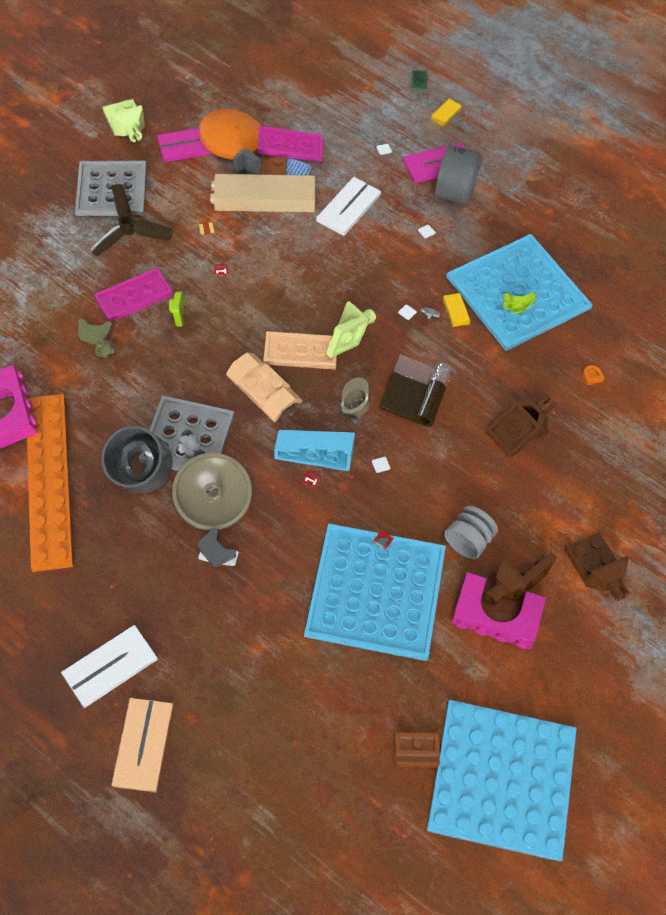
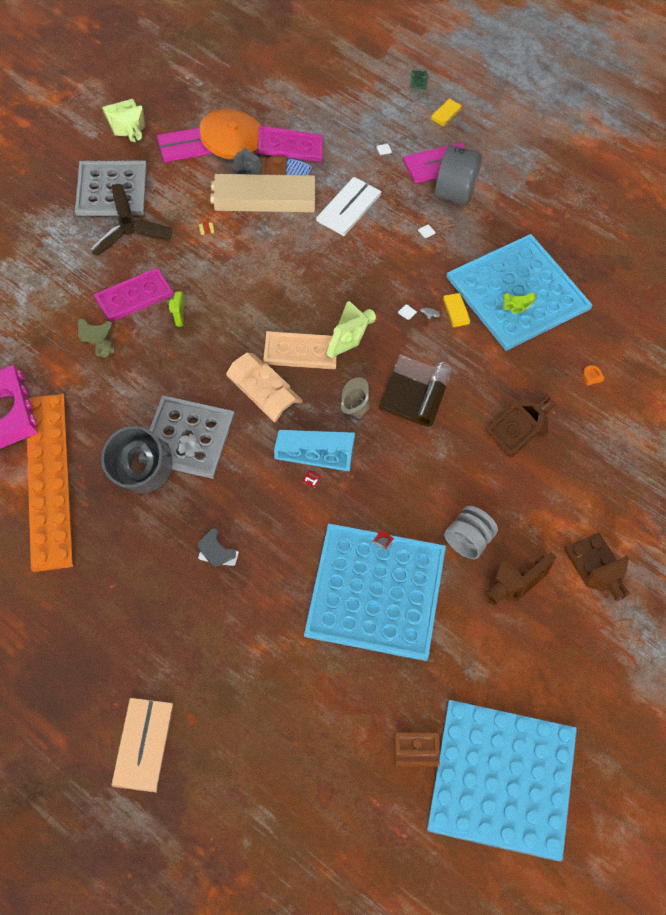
(109, 666): white tile -> none
(212, 491): dark tan dish -> none
(221, 269): red sticker -> none
(381, 464): white sticker -> none
(520, 631): dark pink arch -> none

